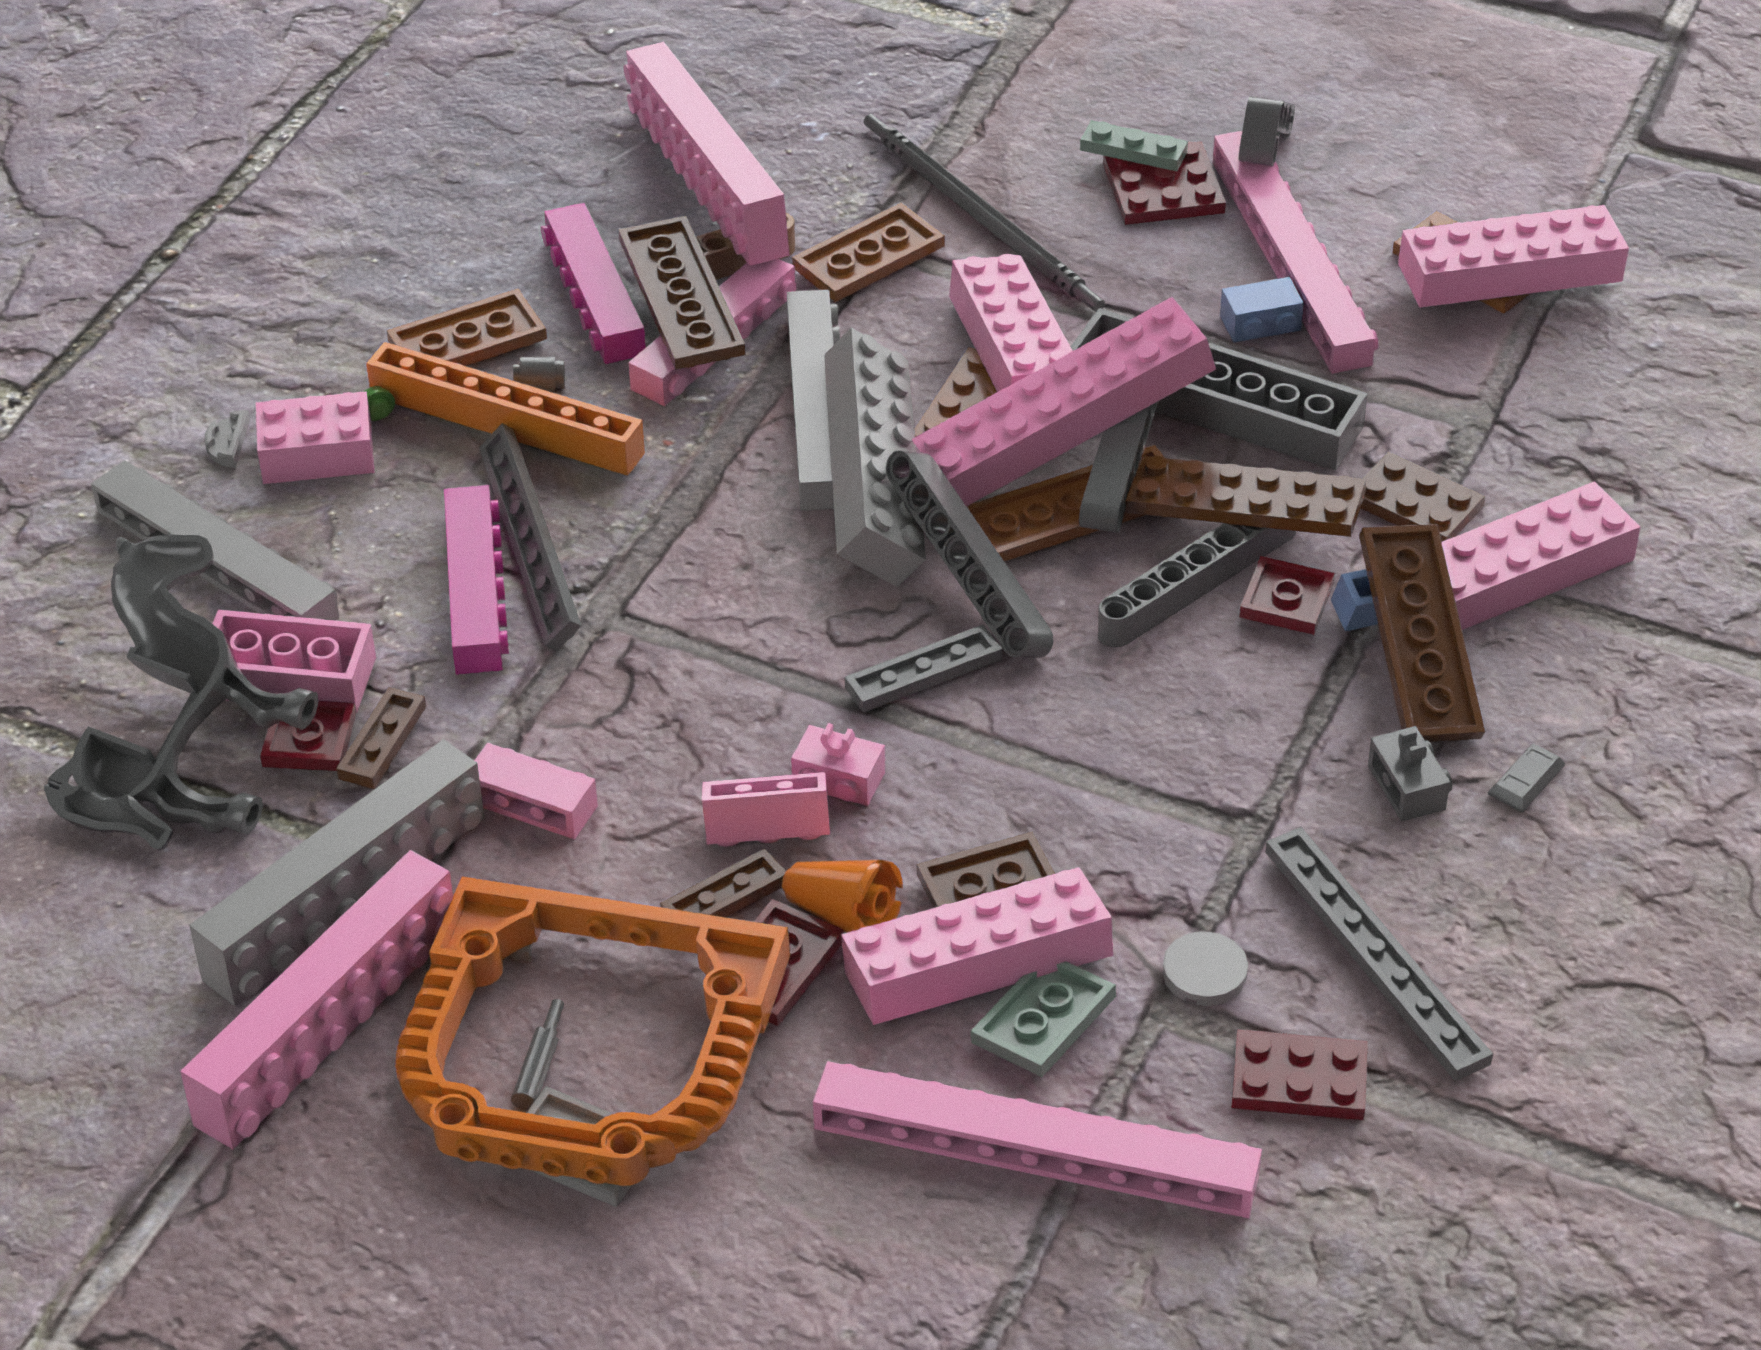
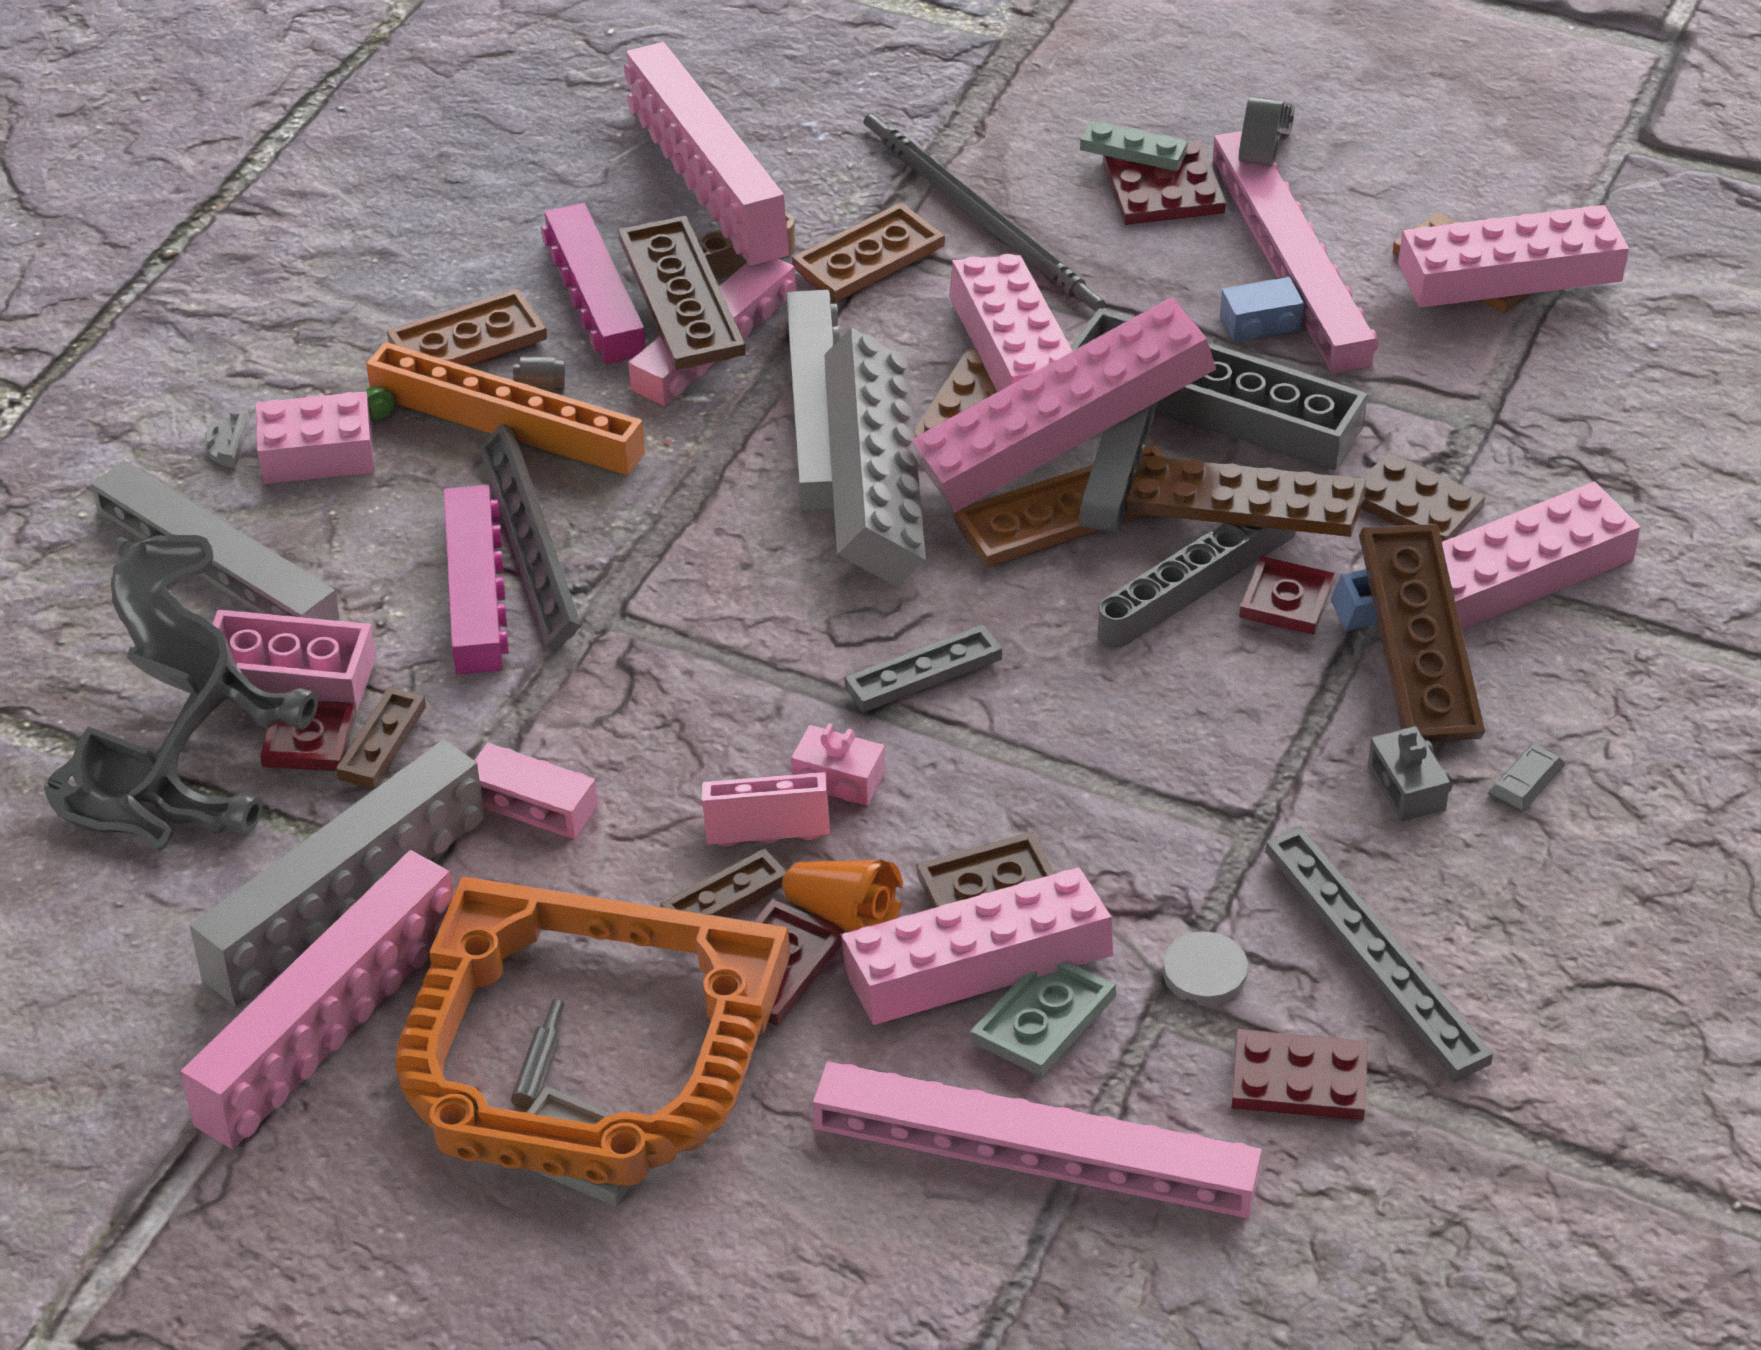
(969, 554): dark grey beam -> none

